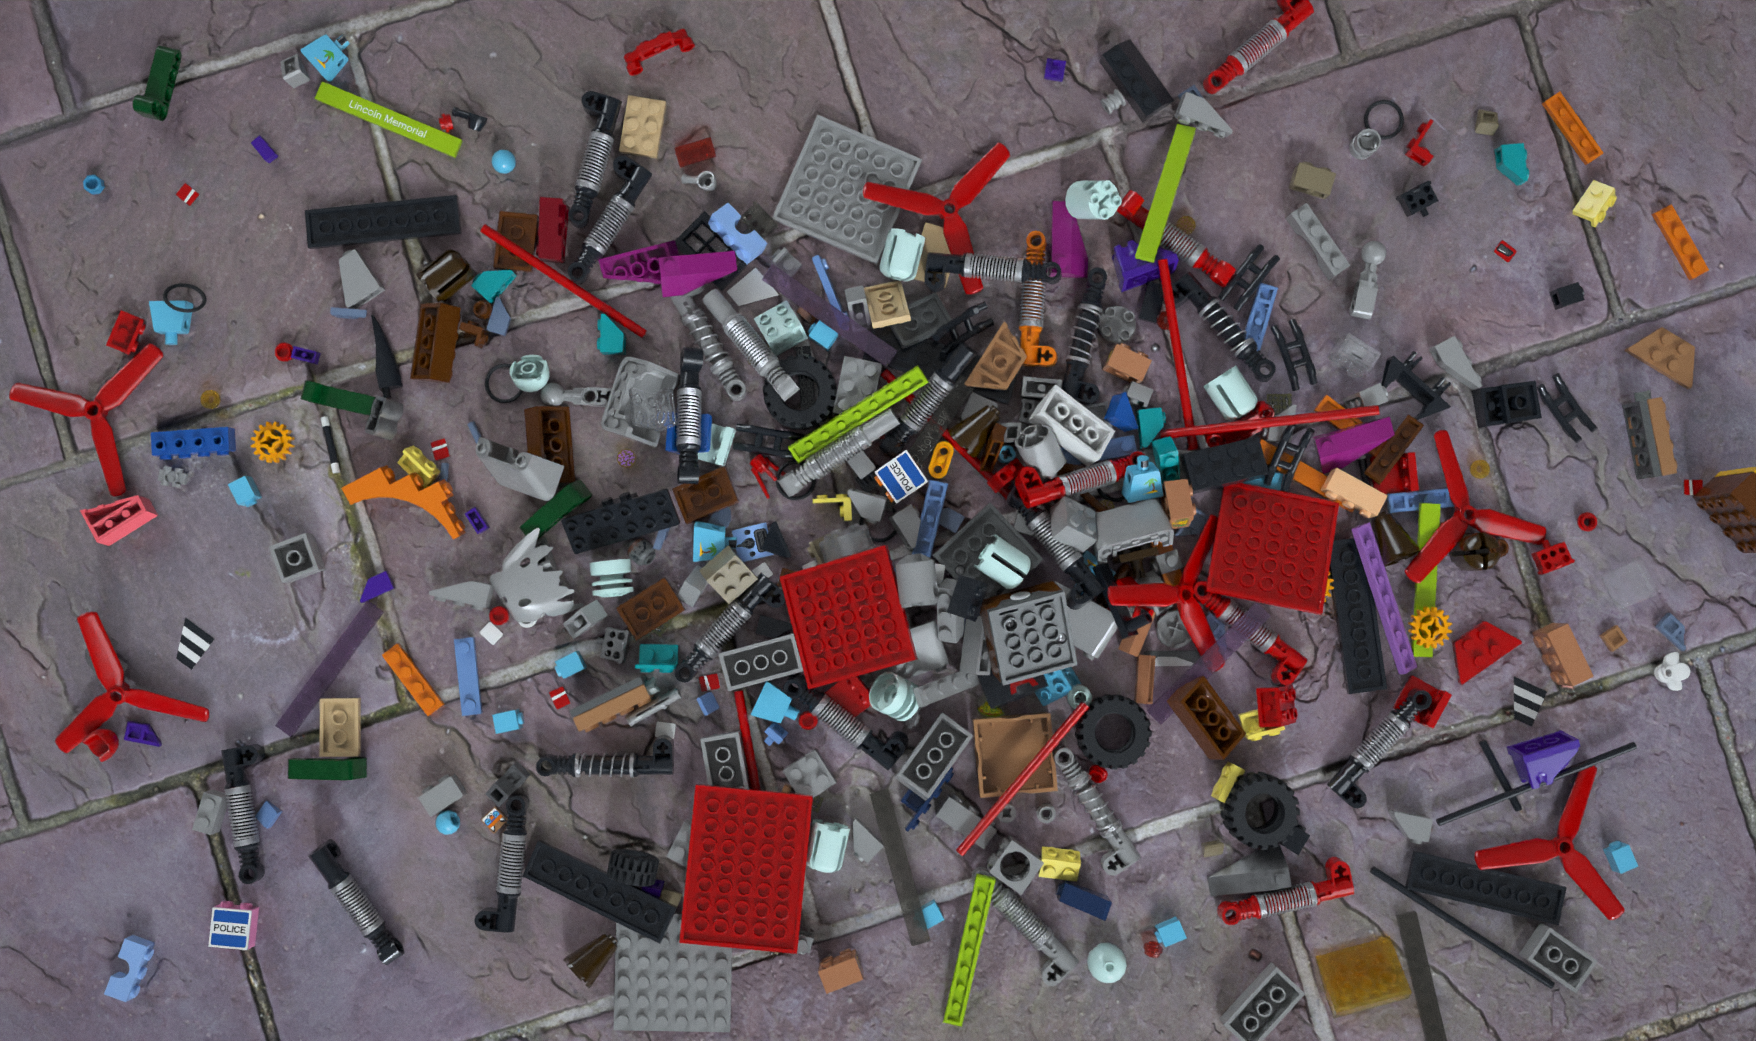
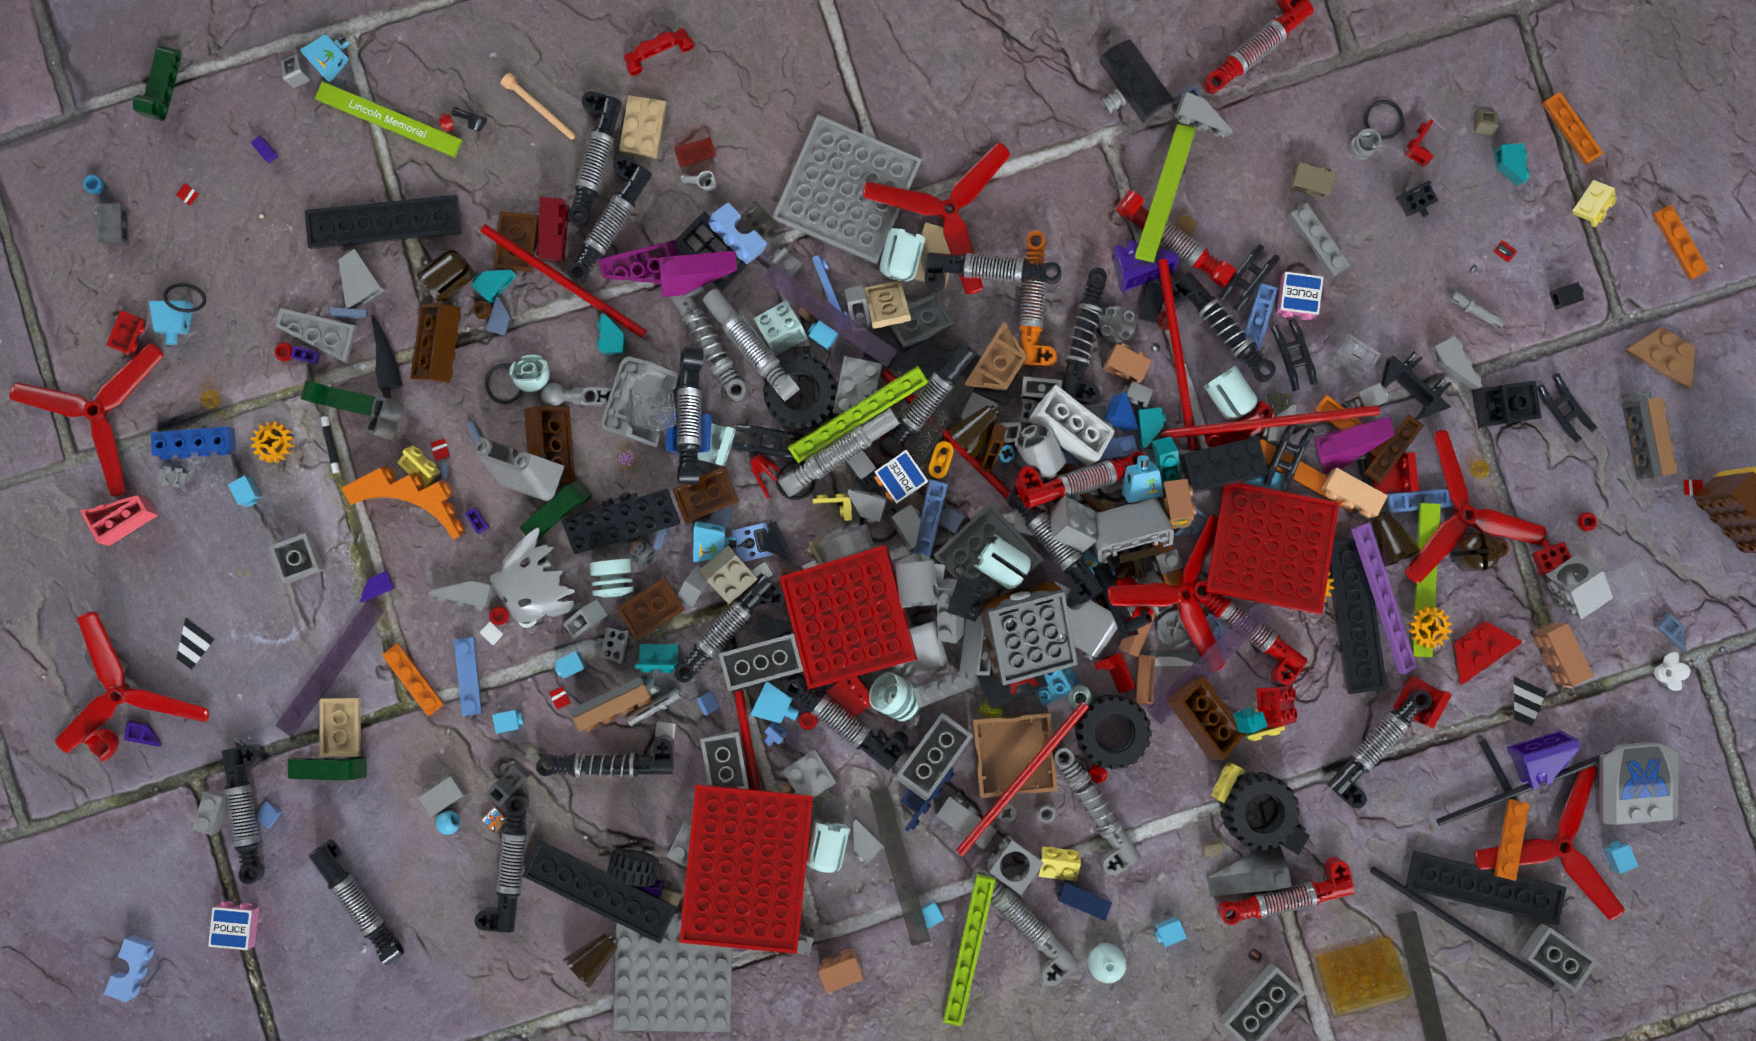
(112, 224): none -> flat silver brick
(324, 334): none -> light grey wing
(472, 328): reddish brown bracket -> none
(503, 161): medium azure piece -> none
(509, 82): none -> light nougat piece
(709, 682): red sticker -> none
(751, 289): white sticker -> none
(971, 330): black piece -> none
(1005, 476): red piece -> none
(1054, 69): dark purple tile -> none
(1067, 244): magenta wedge -> none
(1092, 199): light aqua cylinder -> none
(1119, 671): none -> red bracket
(1153, 949): clear red plate -> none
(1249, 720): none -> teal brick
(1299, 295): none -> piece
(1366, 287): light grey beam -> none
(1412, 826): light grey slope -> none
(1470, 305): none -> light grey pin
(1511, 839): none -> orange plate
(1579, 586): none -> light grey brick
(1613, 638): medium nougat tile -> none
(1638, 783): none -> light grey wedge

